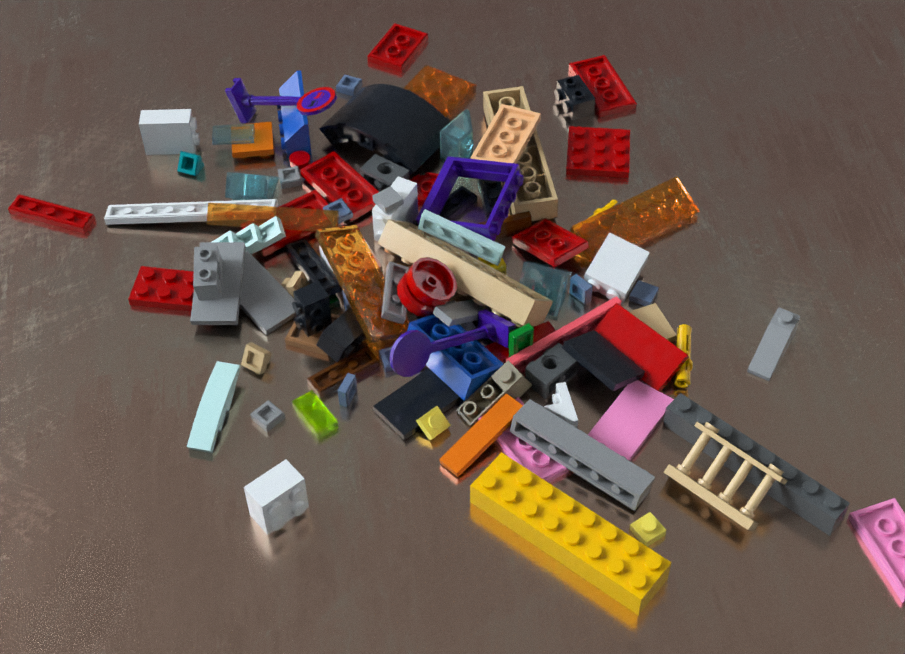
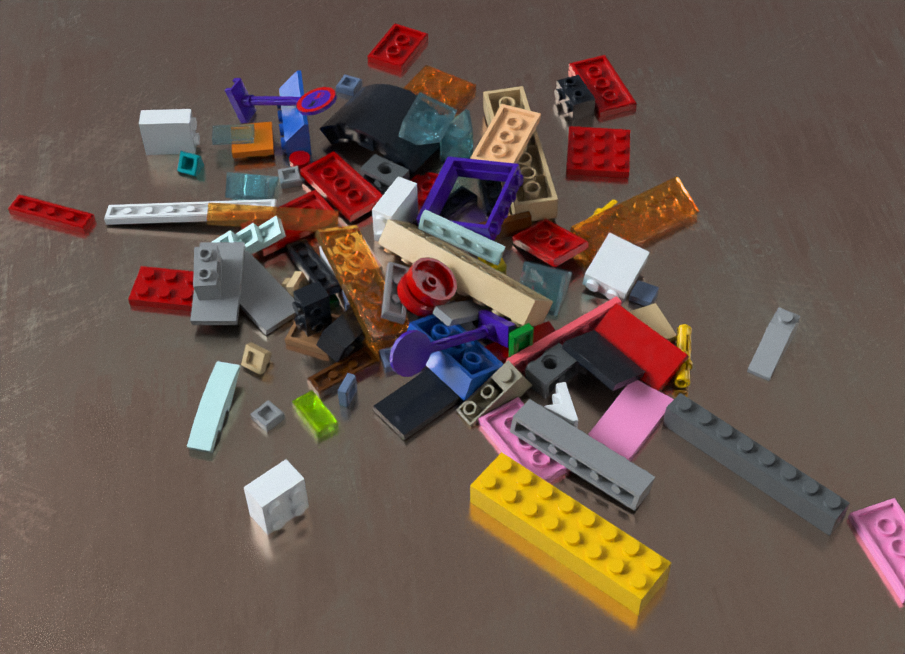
(344, 211): sand blue tile -> none
(387, 199): light grey tile -> none
(426, 121): none -> clear light blue slope
(433, 423): light yellow plate -> none
(480, 436): orange tile -> none
(580, 289): sand blue tile -> none
(647, 529): light yellow plate -> none
(724, 500): tan fence -> none

